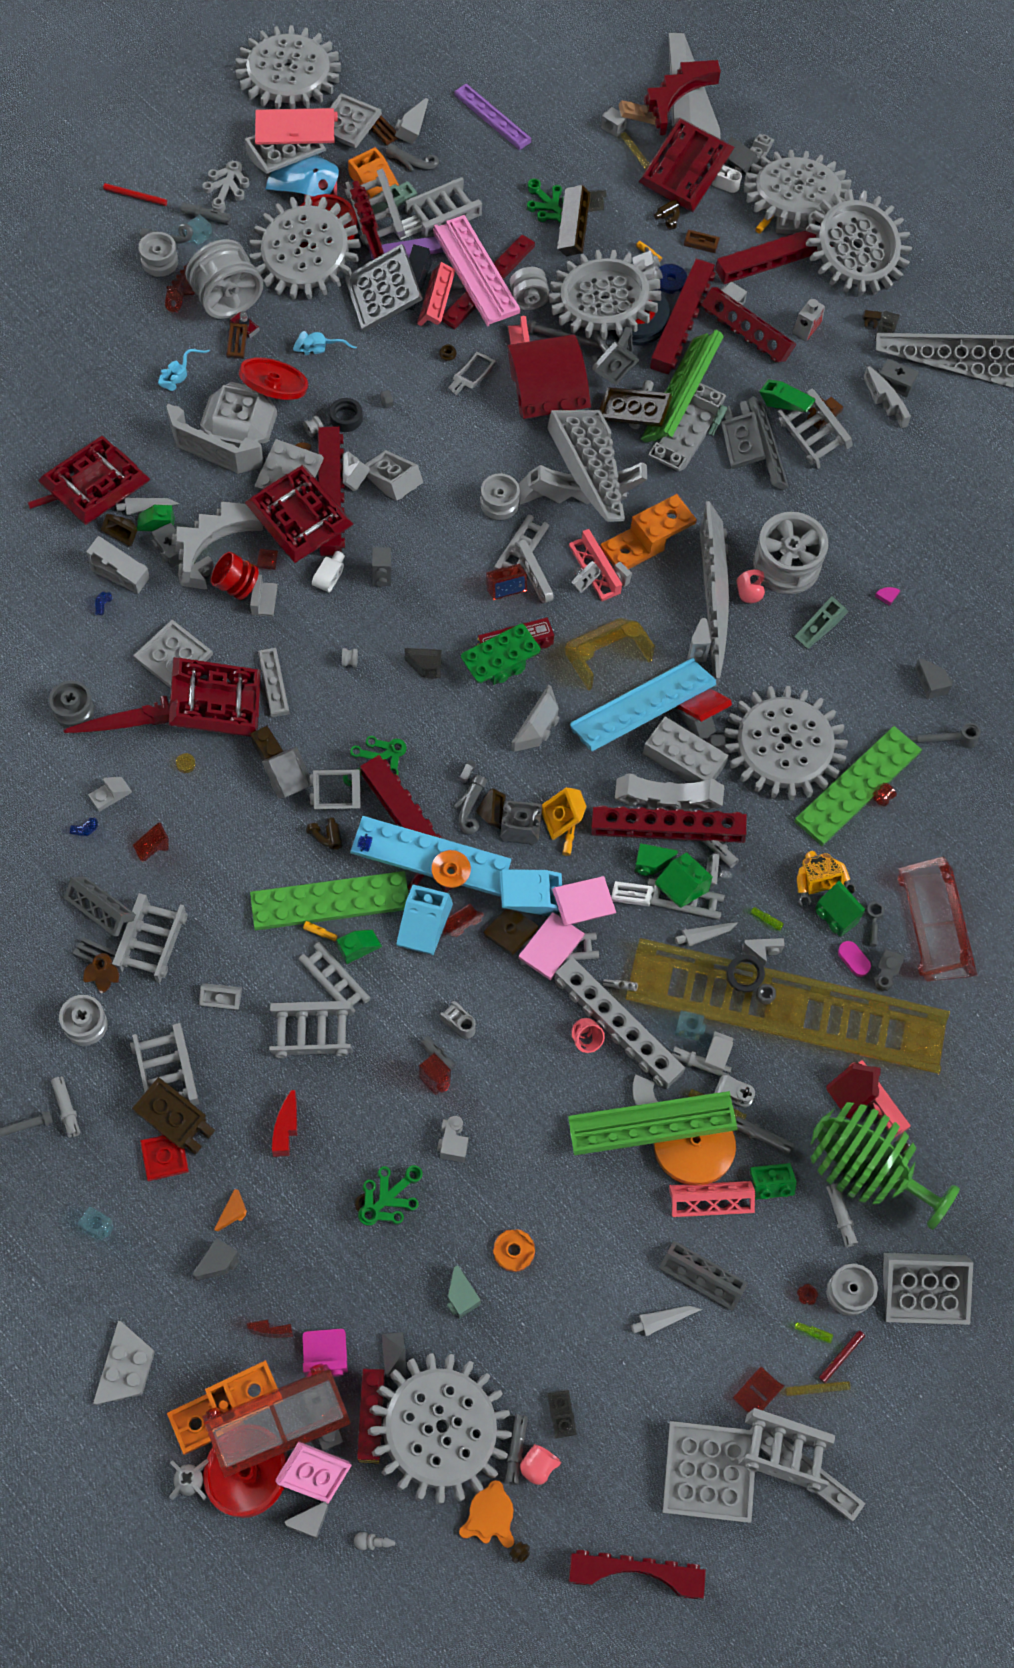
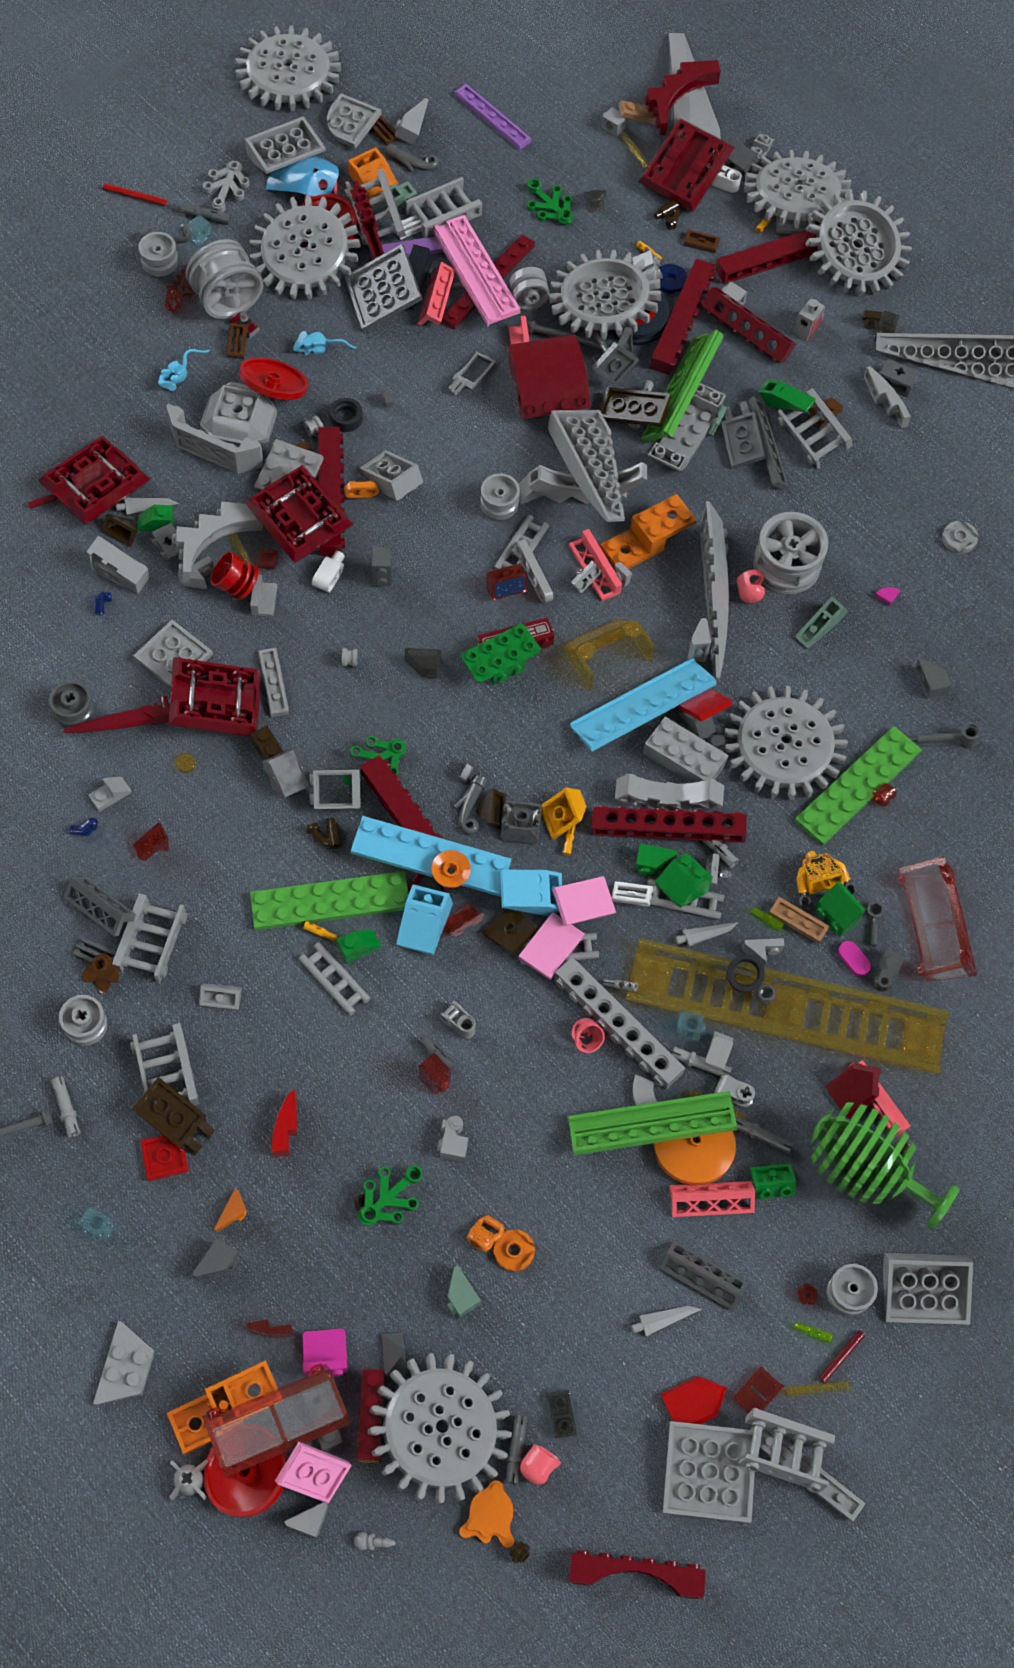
(239, 547): none -> clear yellow bar
(295, 126): coral door -> none
(301, 1011): light grey fence -> none
(353, 471): light grey slope -> none
(361, 489): none -> orange plate
(364, 842): clear blue plate -> none
(447, 349): dark brown plate -> none
(481, 1237): none -> orange piece
(538, 723): light grey wedge -> none
(574, 220): brick -> none
(694, 1400): none -> red tile
(799, 920): none -> medium nougat plate
(844, 1222): light grey pin -> none
(960, 537): none -> light grey tile

